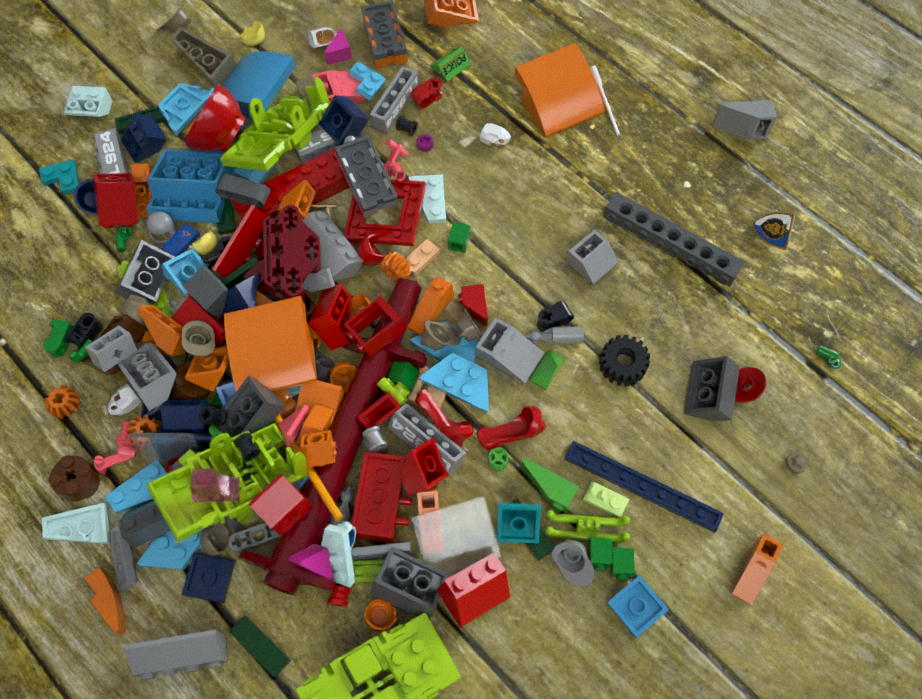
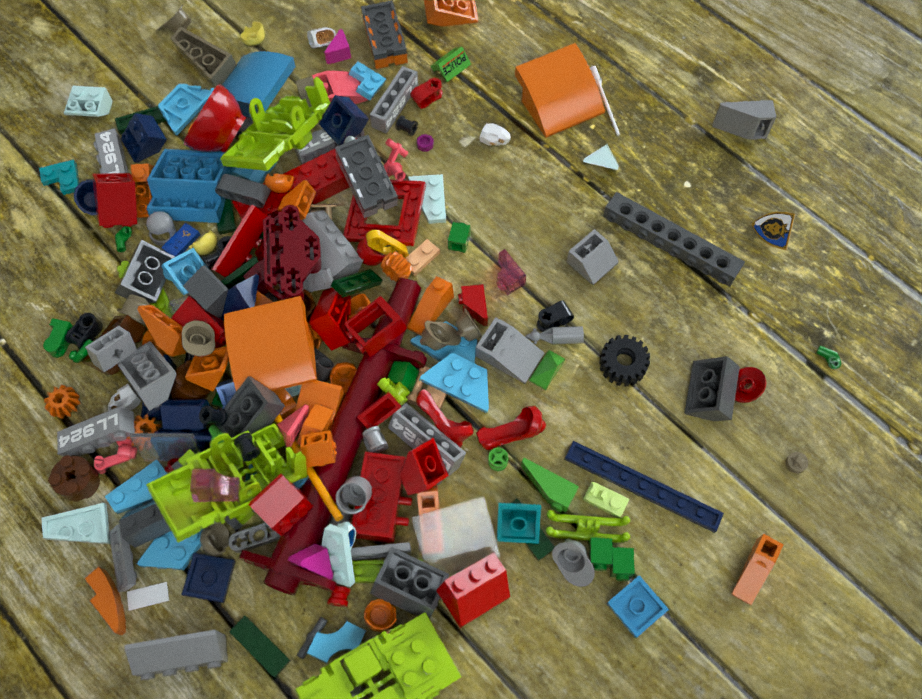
(96, 432): none -> light grey brick
(147, 596): none -> white sticker
(279, 183): none -> orange hair
(310, 636): none -> dark grey piece
(327, 645): none -> medium azure tile
(356, 283): none -> dark green tile
(356, 492): none -> light grey helmet
(378, 239): none -> yellow beam
(511, 275): none -> clear pink arch
(603, 157): none -> light aqua slope

